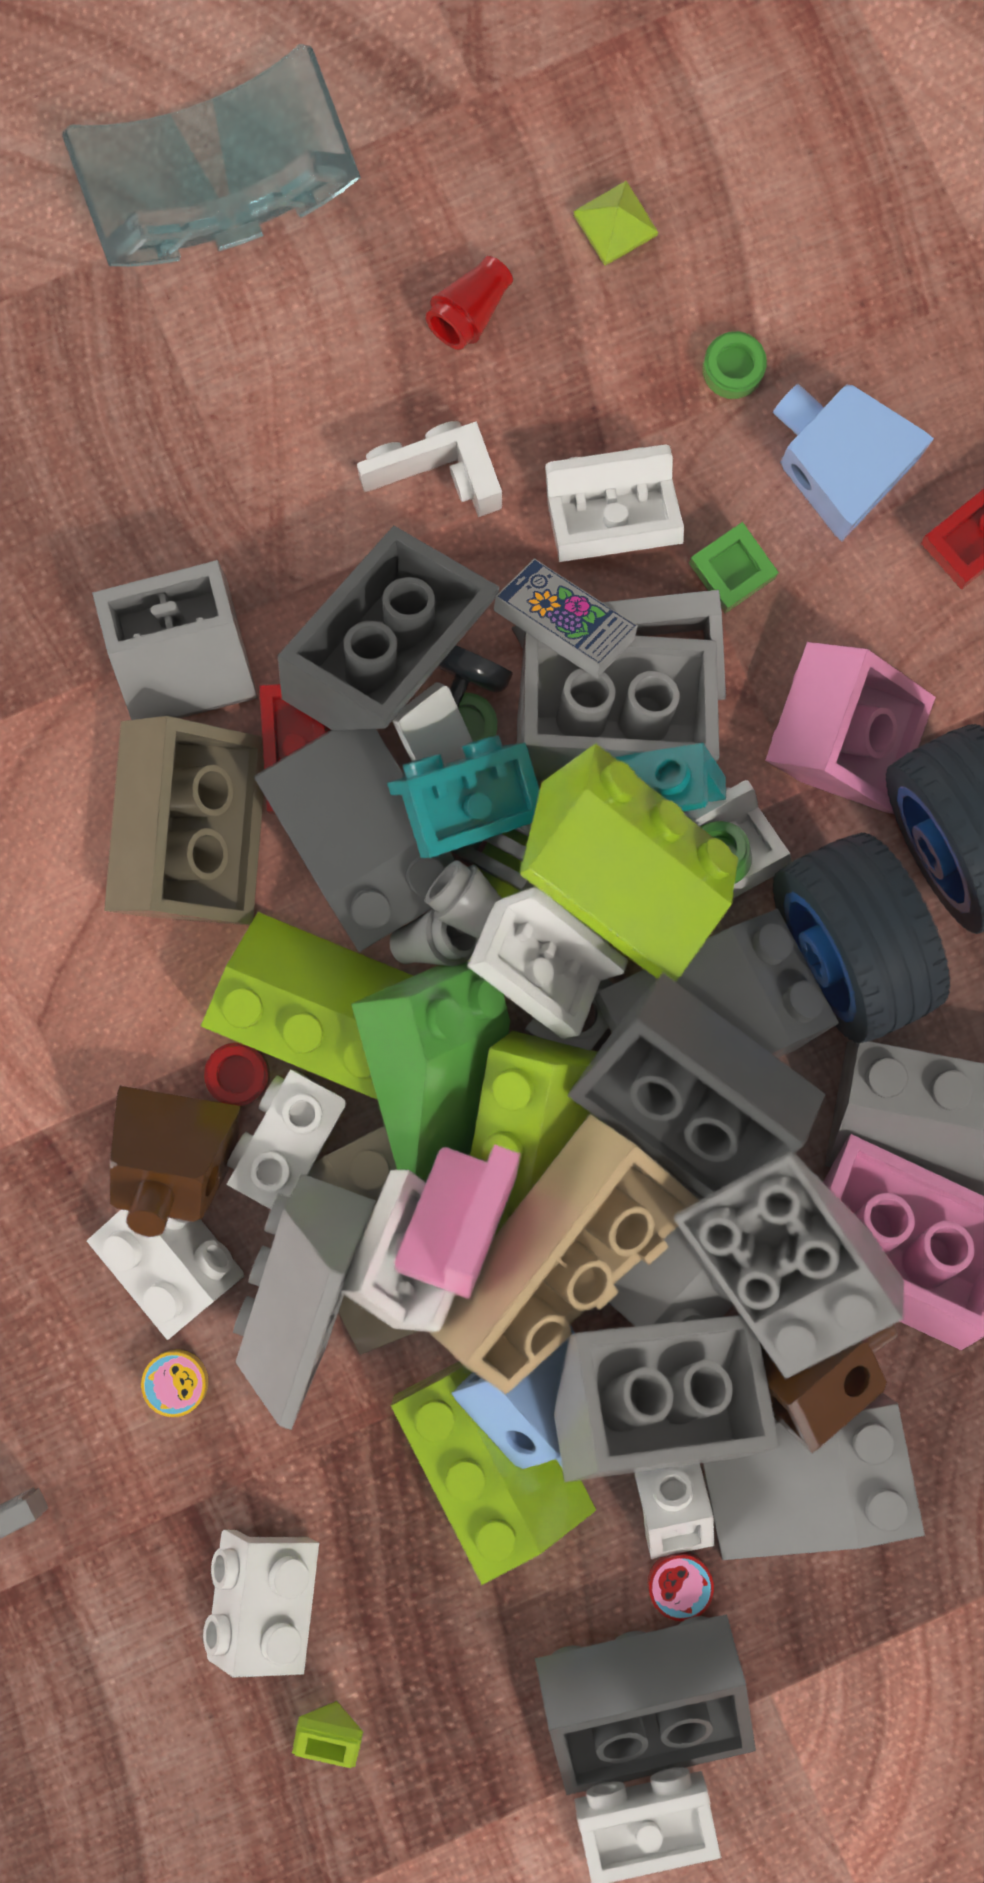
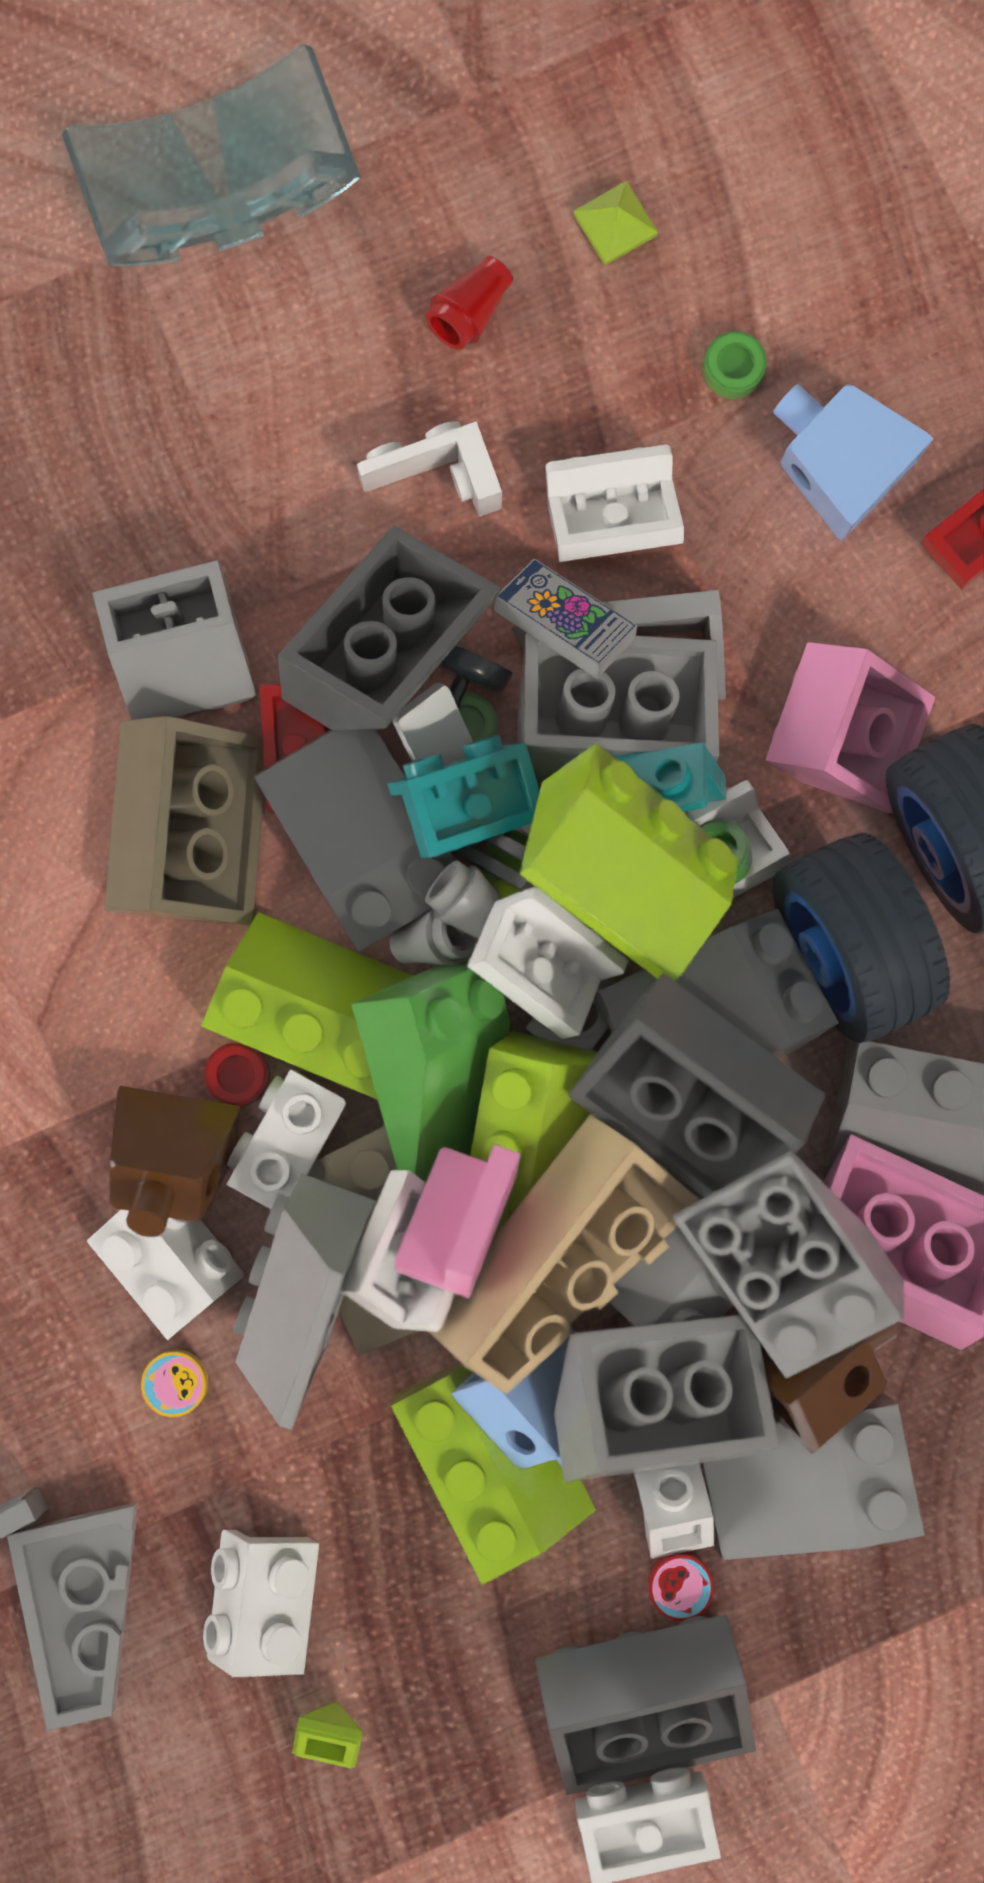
(75, 1607): none -> light grey wing
(734, 567): bright green plate -> none

